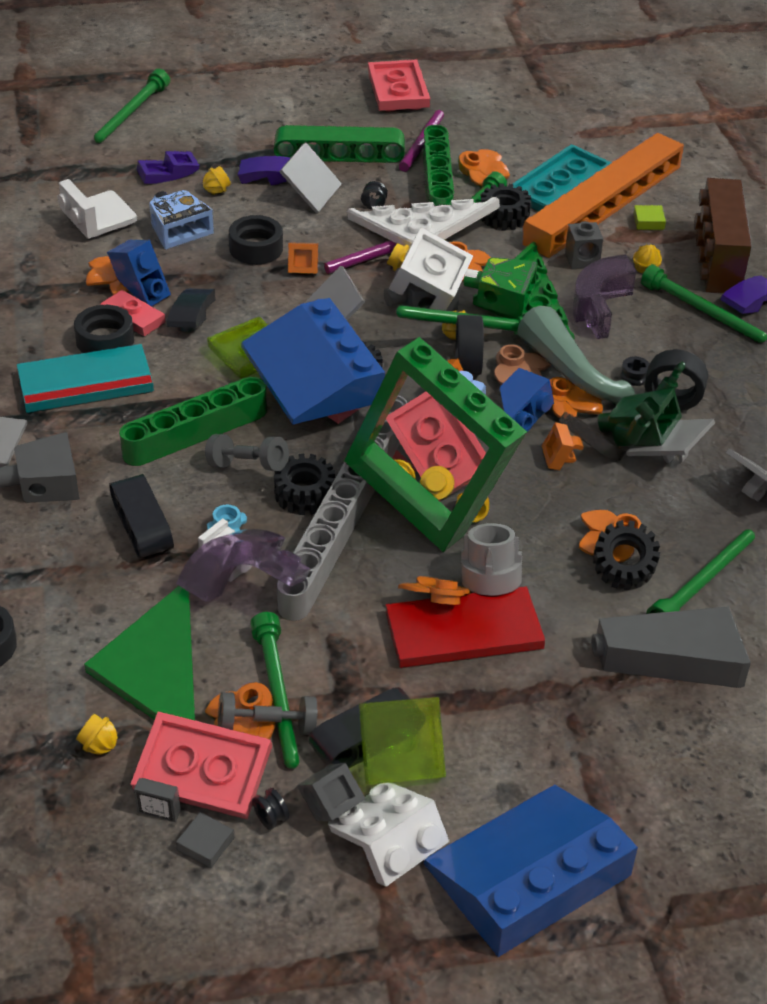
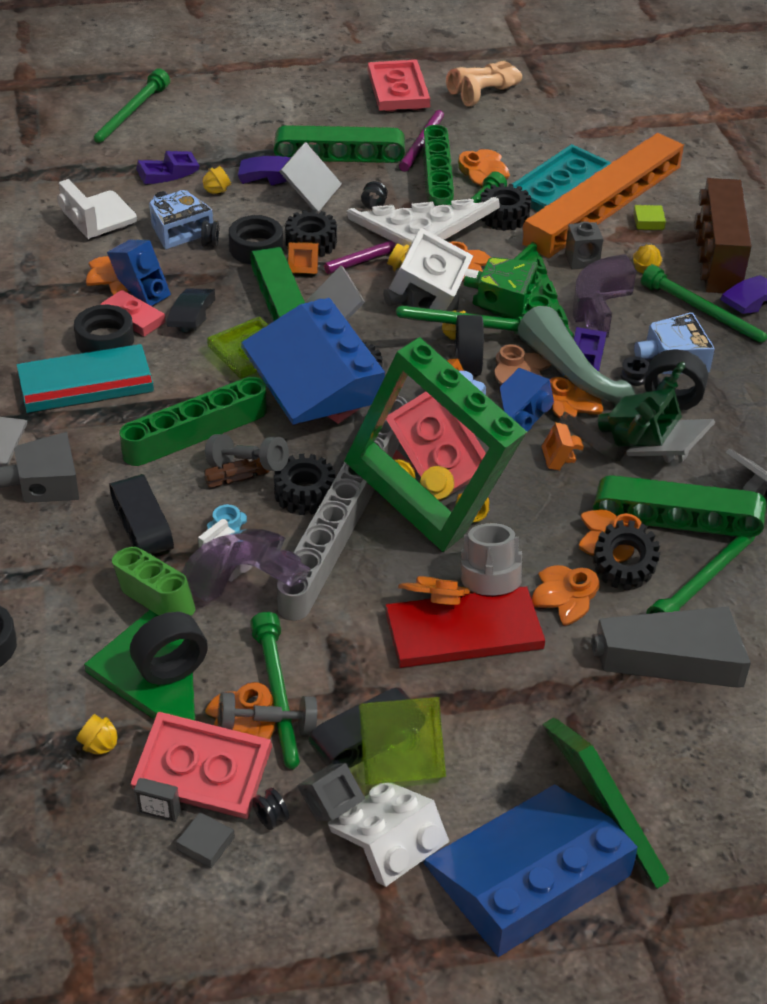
(152, 582): none -> bright green beam
(156, 635): none -> black tyre
(210, 233): none -> black bush
(233, 472): none -> reddish brown axle
(275, 281): none -> green beam
(312, 229): none -> black tyre
(471, 80): none -> light nougat piece
(562, 591): none -> orange plate
(591, 344): none -> dark purple slope
(599, 783): none -> green tile
(676, 333): none -> light blue torso
(683, 505): none -> green beam

